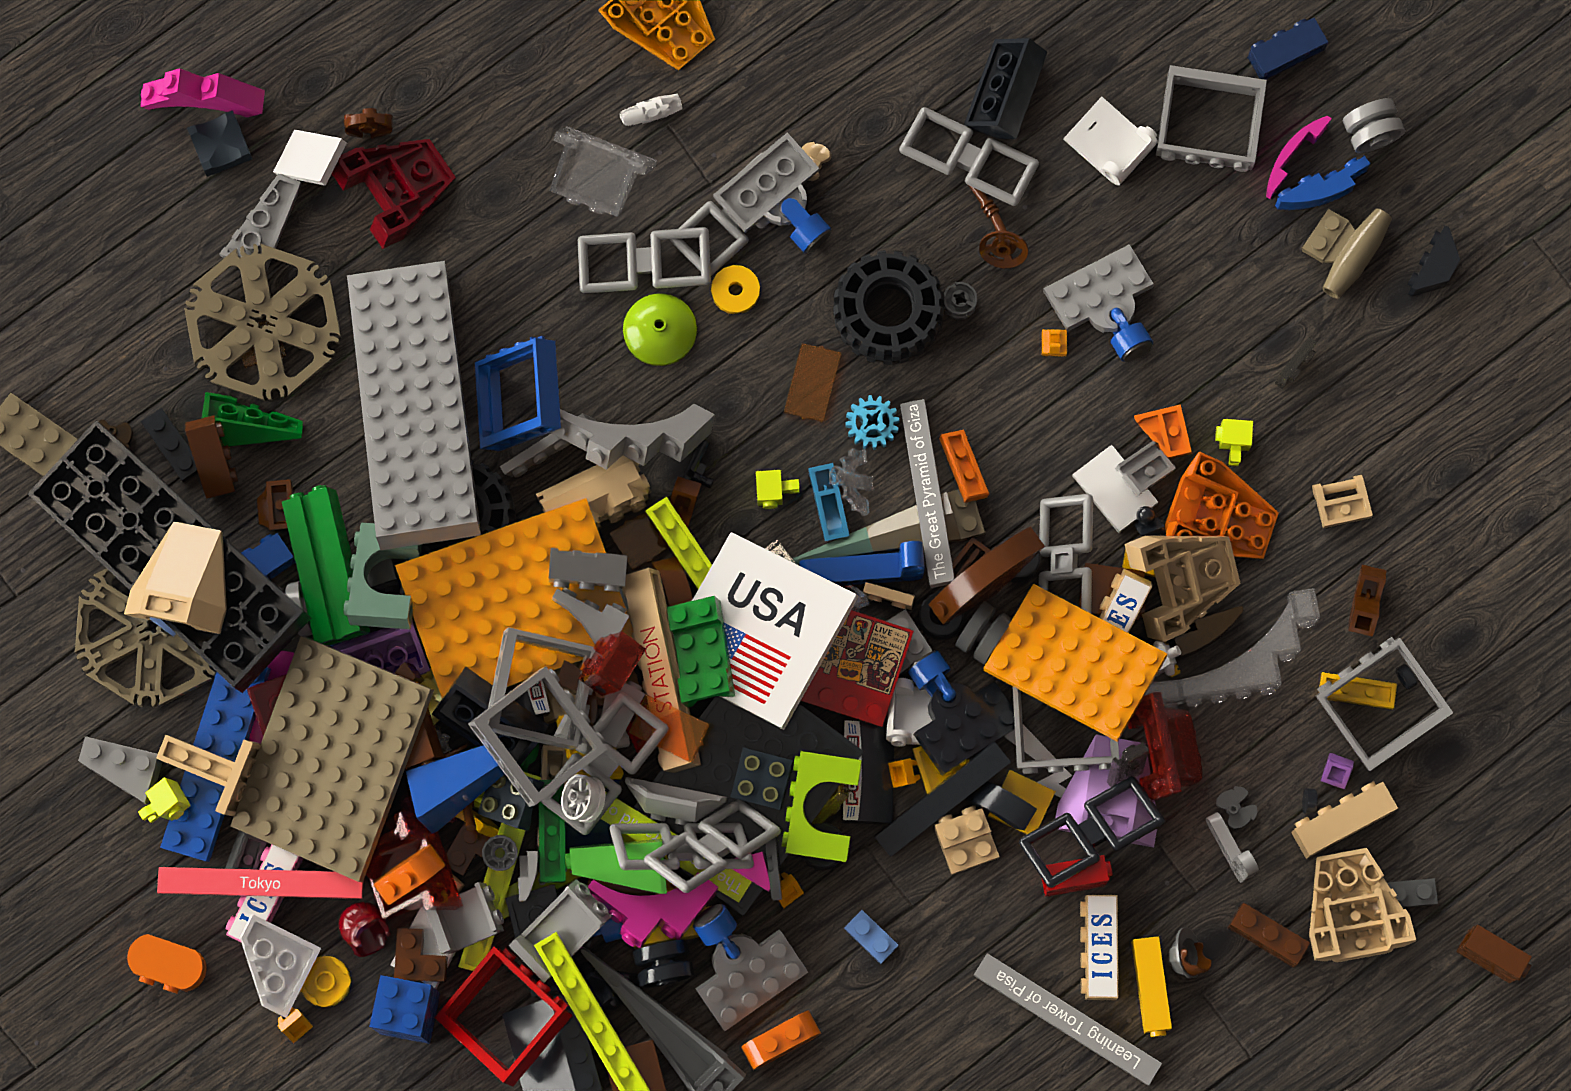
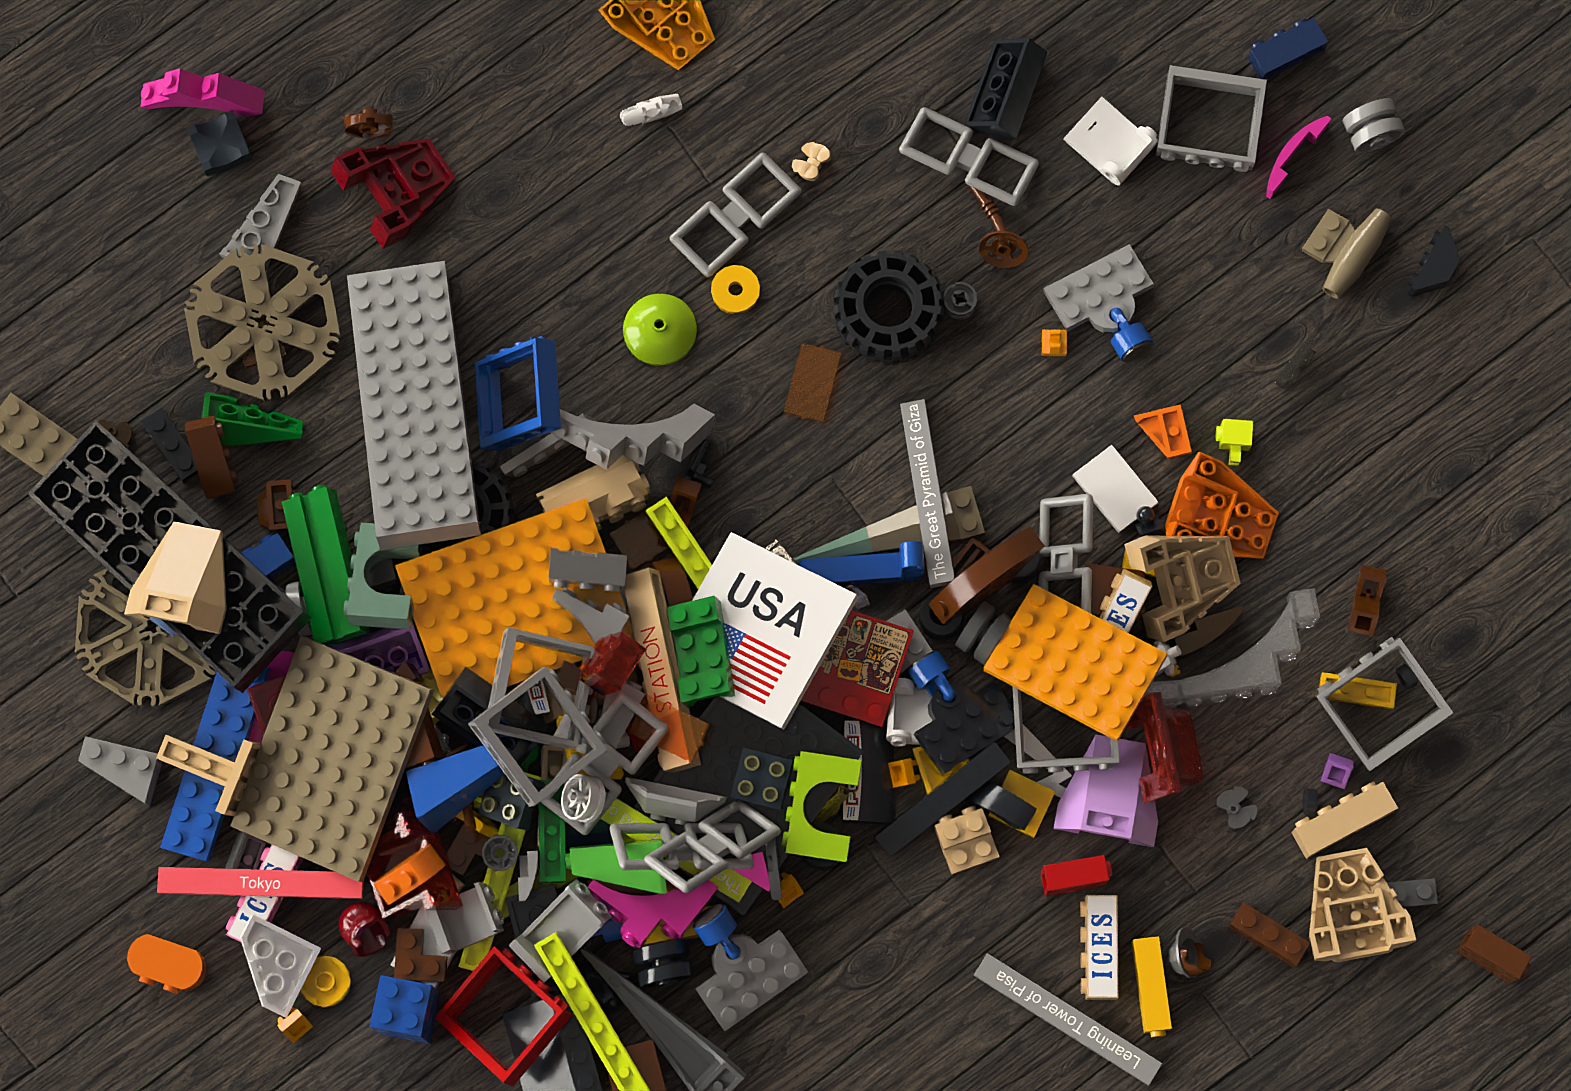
(166, 801): neon yellow brick -> none
(310, 157): white tile -> none
(596, 171): clear windscreen -> none
(644, 260): light grey bar -> none
(771, 488): neon yellow brick -> none
(774, 191): light grey plate -> none
(781, 1040): orange brick -> none
(828, 503): dark azure slope -> none
(851, 479): clear animal -> none
(864, 415): medium azure gear -> none
(871, 936): medium blue plate -> none
(897, 598): tan plate -> none
(964, 466): orange tile -> none
(1091, 831): black bar -> none
(1130, 764): clear smoke plate -> none
(1145, 468): light grey plate -> none
(1243, 863): light grey beam -> none
(1316, 192): blue slope -> none
(1343, 509): tan plate -> none

